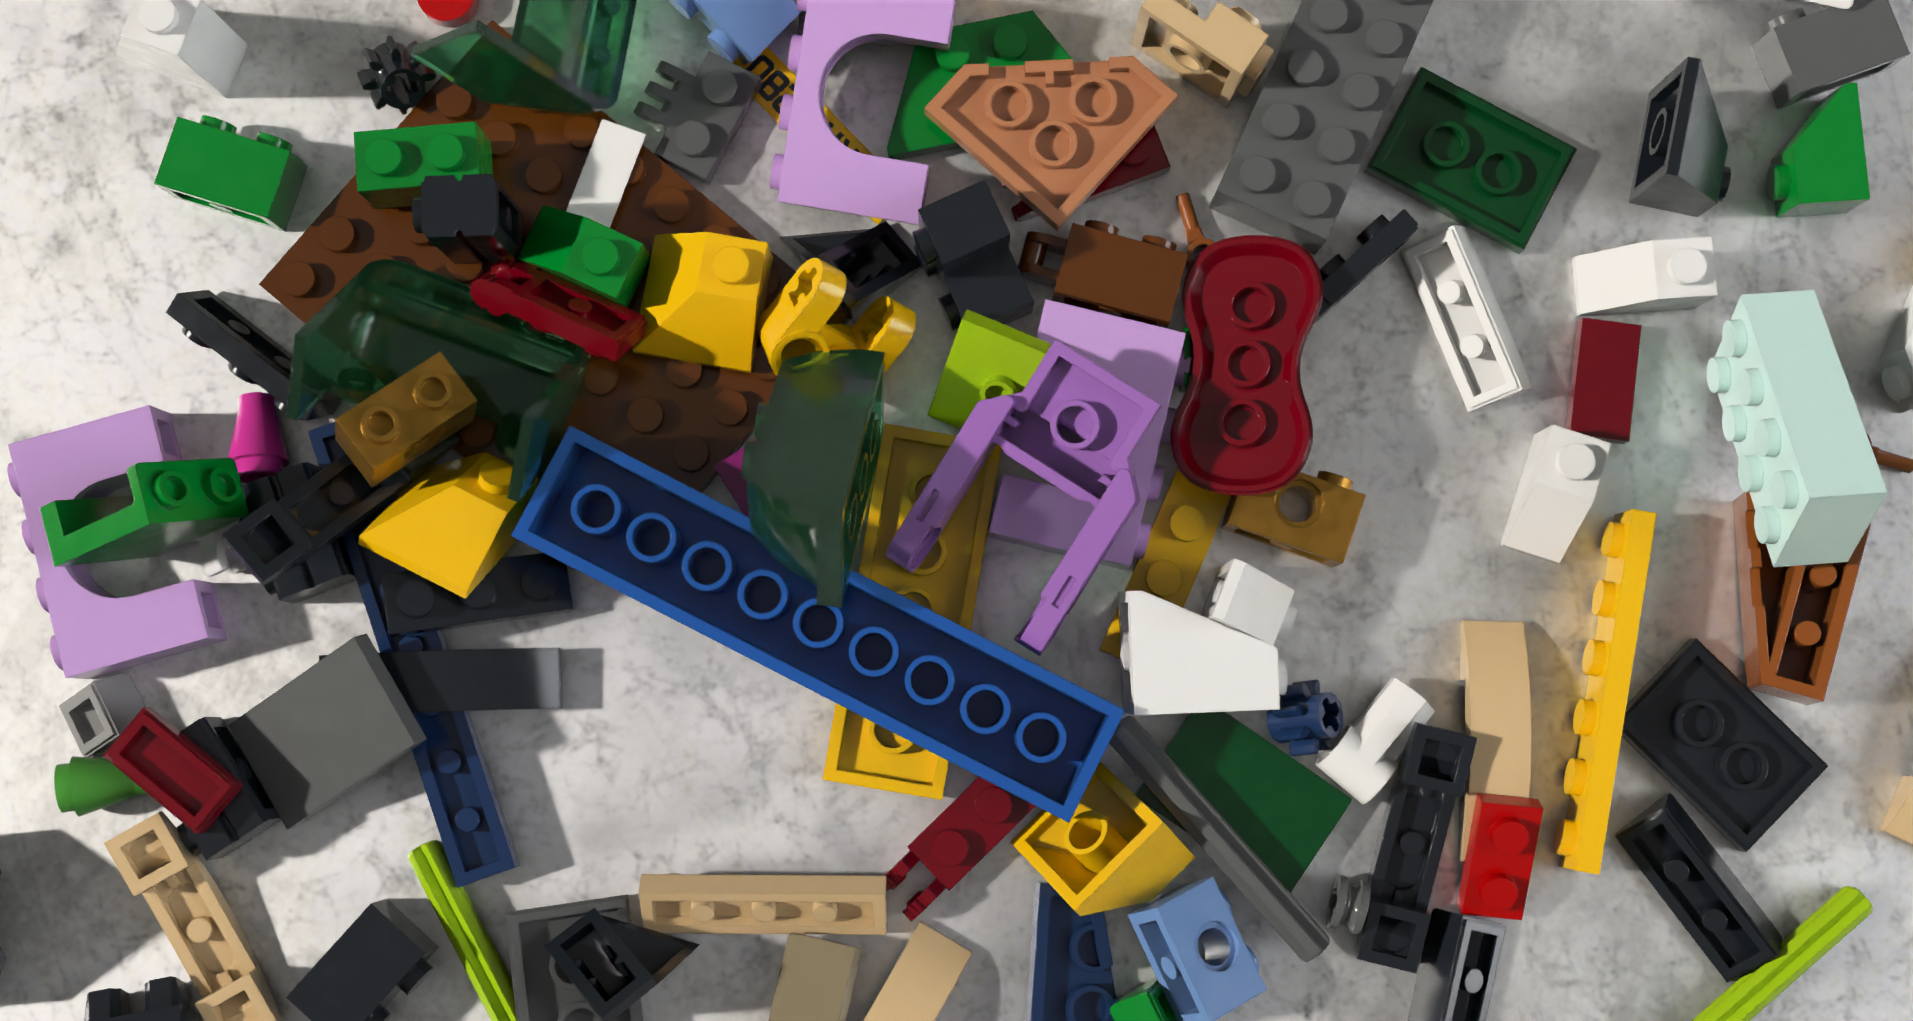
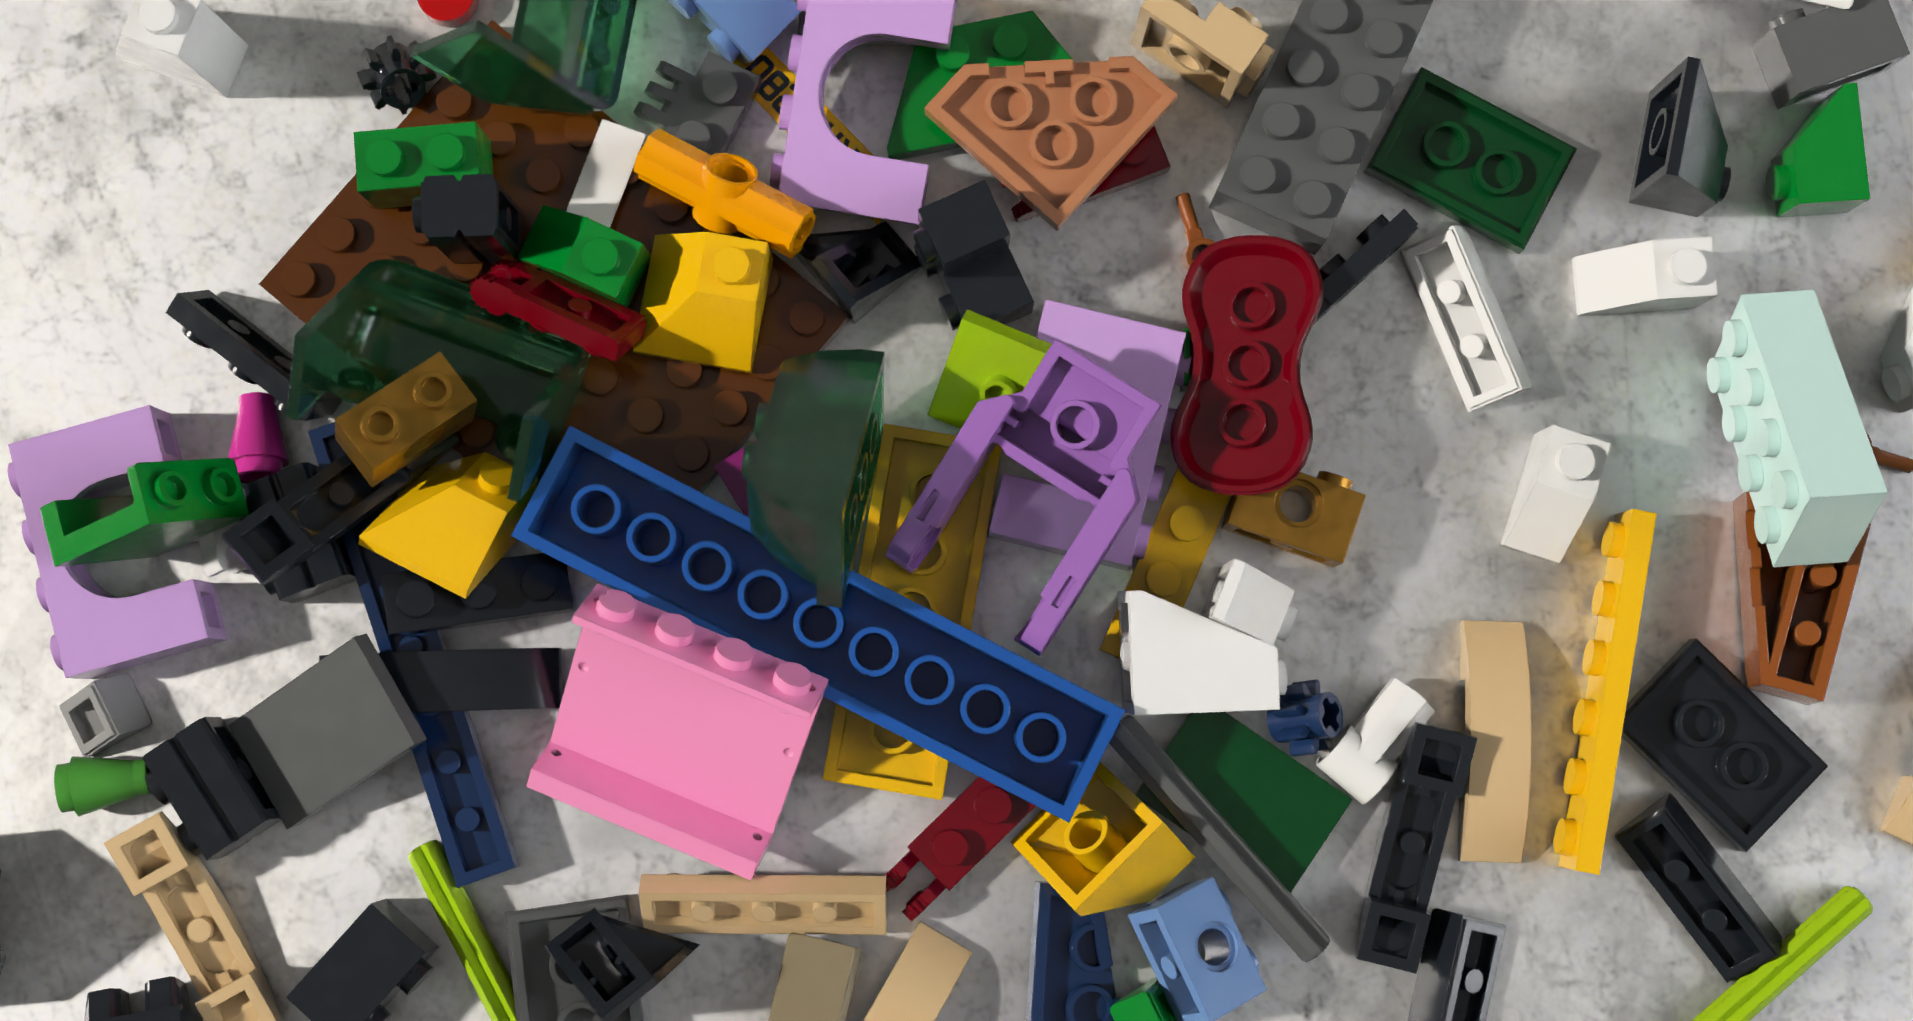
(173, 770): dark red tile -> none
(231, 172): green brick -> none
(677, 731): none -> bright pink panel
(724, 192): none -> light orange piece
(799, 316): yellow piece -> none
(1108, 271): reddish brown brick -> none
(1348, 904): dark grey bush -> none
(1499, 856): red plate -> none
(1603, 379): dark red tile -> none

